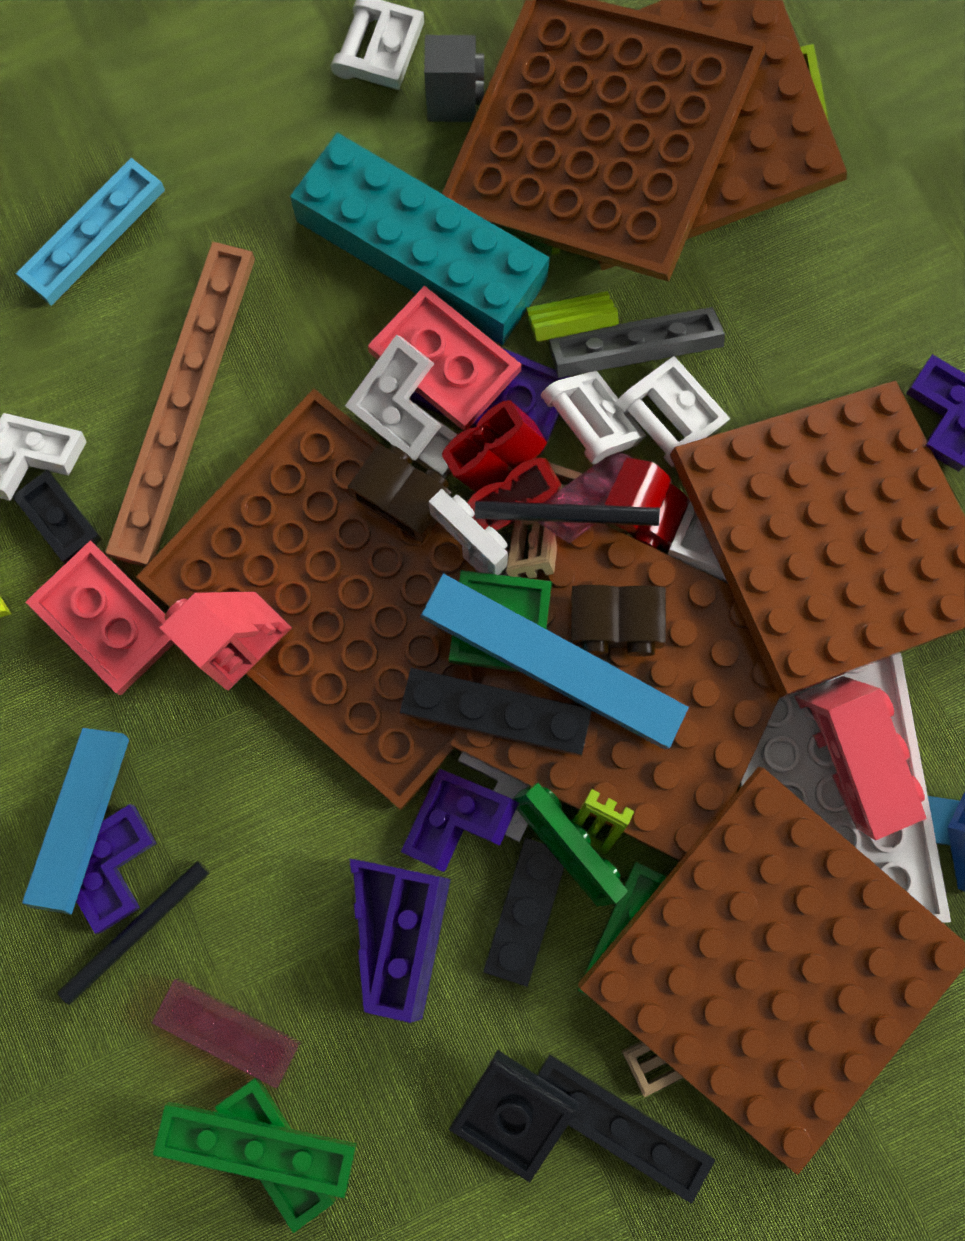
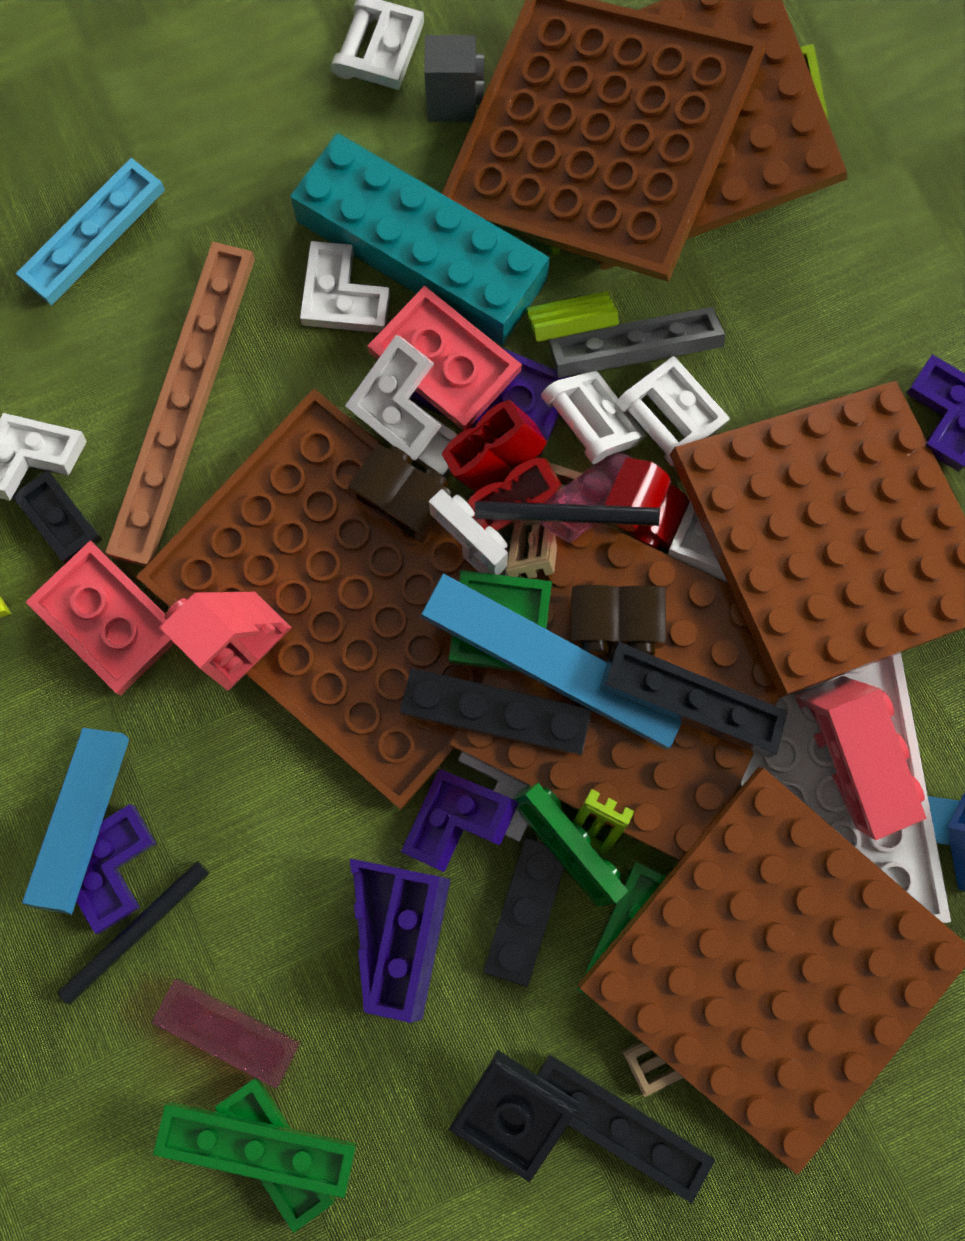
(332, 300): none -> white plate
(693, 700): none -> black plate

